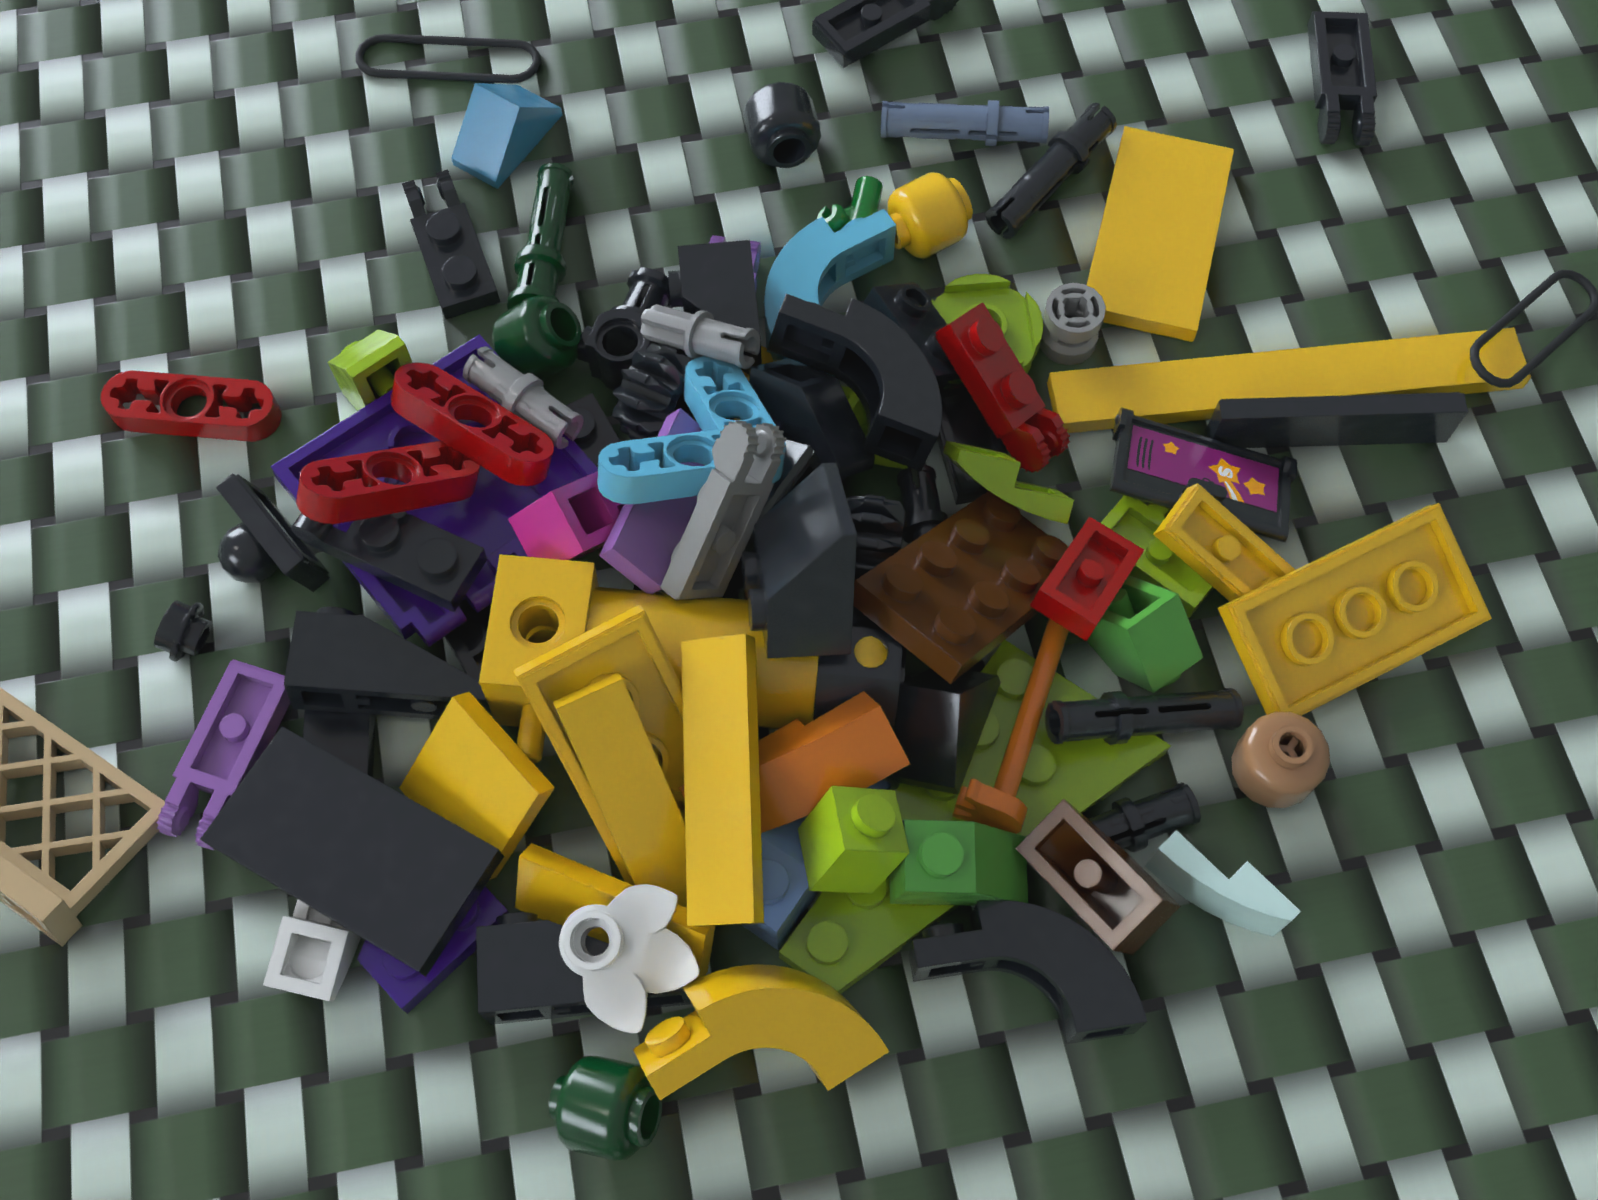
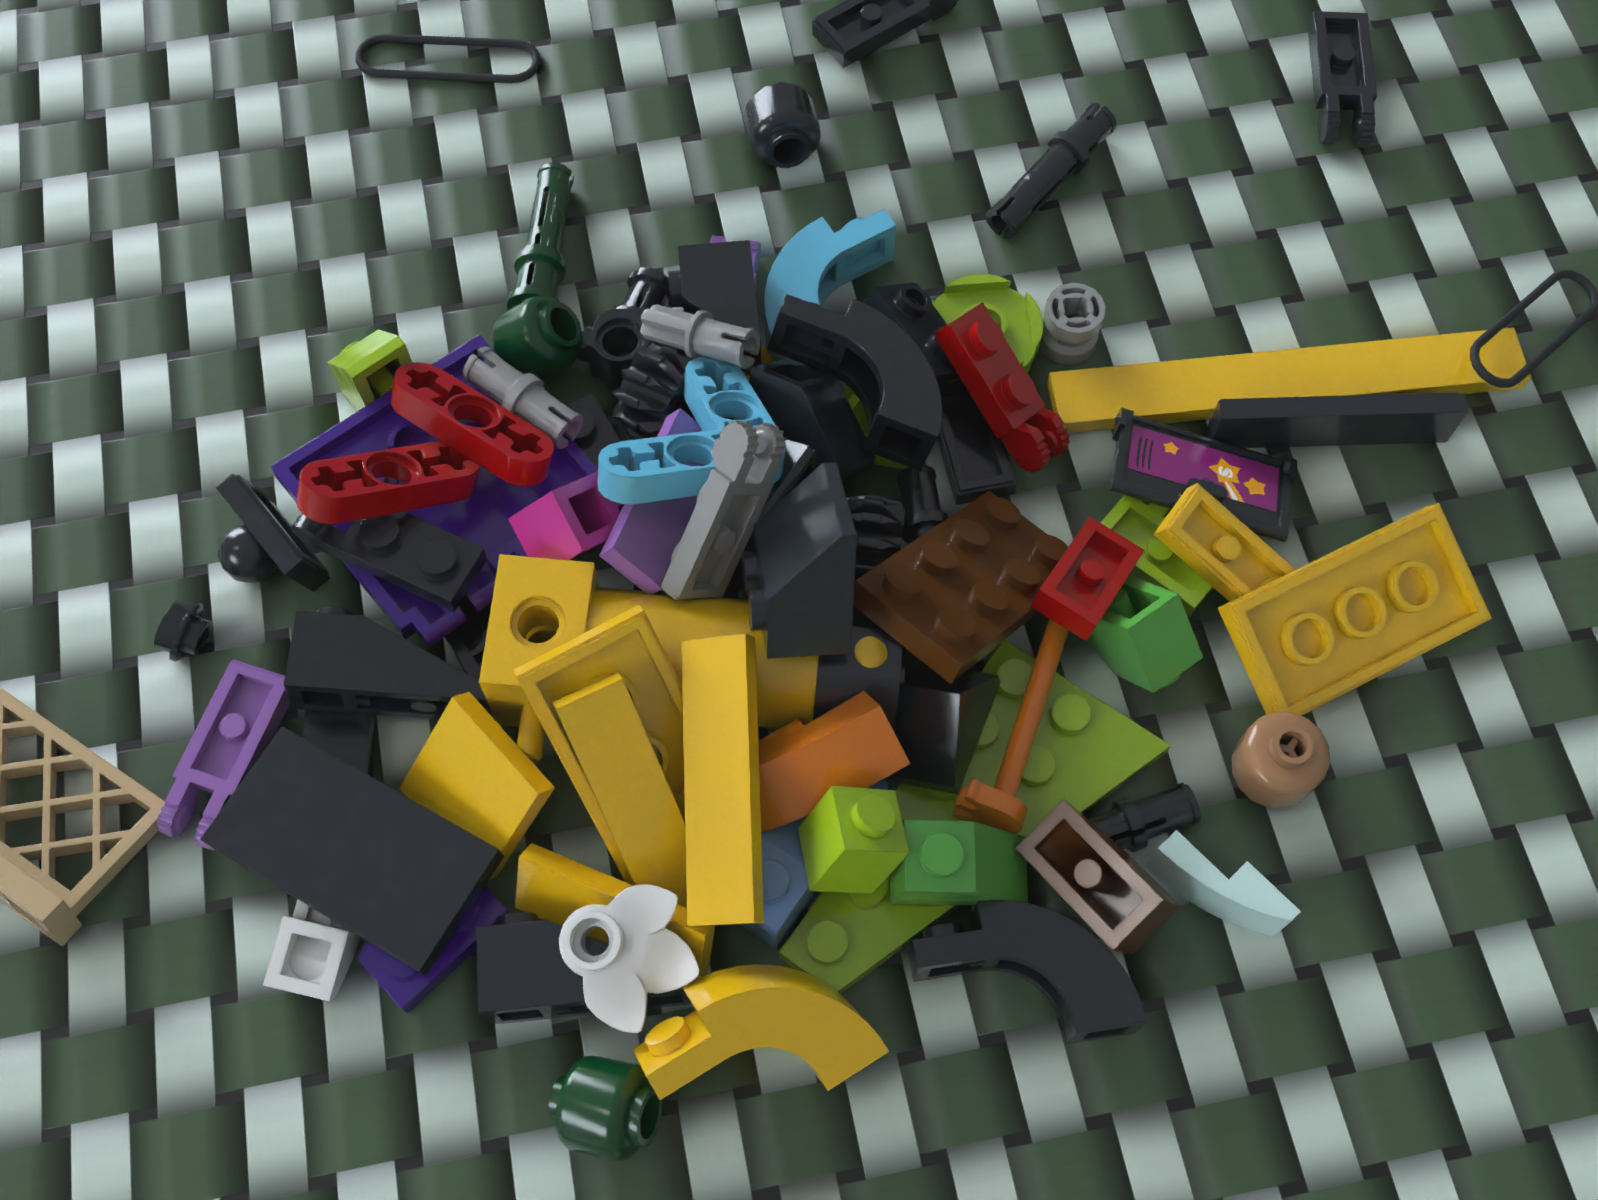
(171, 389): red beam -> none
(451, 251): black hinge -> none
(501, 130): dark azure slope -> none
(864, 203): green arm -> none
(929, 214): yellow head -> none
(972, 122): sand blue pin -> none
(998, 475): lime slope -> none
(1120, 717): black pin -> none
(1159, 232): yellow tile -> none

